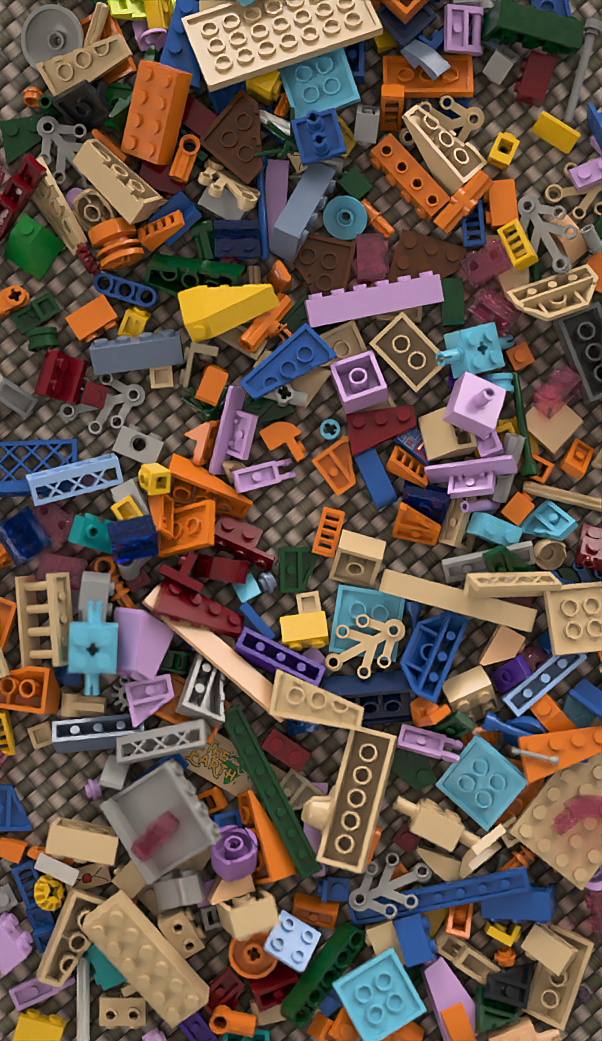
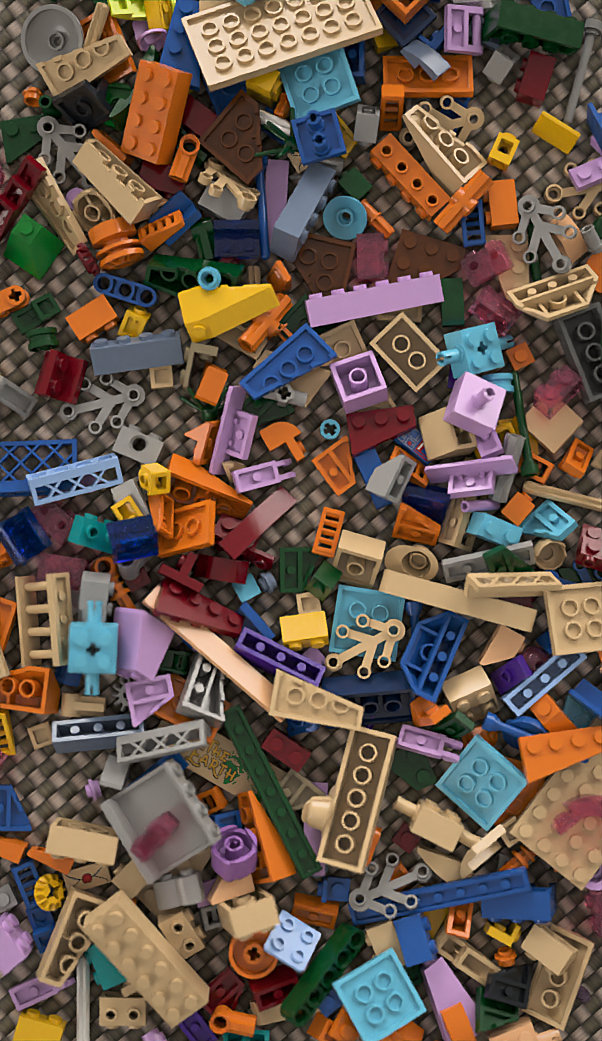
(56, 869): white sticker -> none
(94, 395): dark red plate -> none
(202, 278): none -> medium azure plate
(257, 523): none -> dark red slope
(323, 581): none -> dark green brick
(391, 478): none -> light grey slope
(412, 560): none -> tan piece
(526, 256): yellow slope -> none
(554, 759): light grey hinge -> none

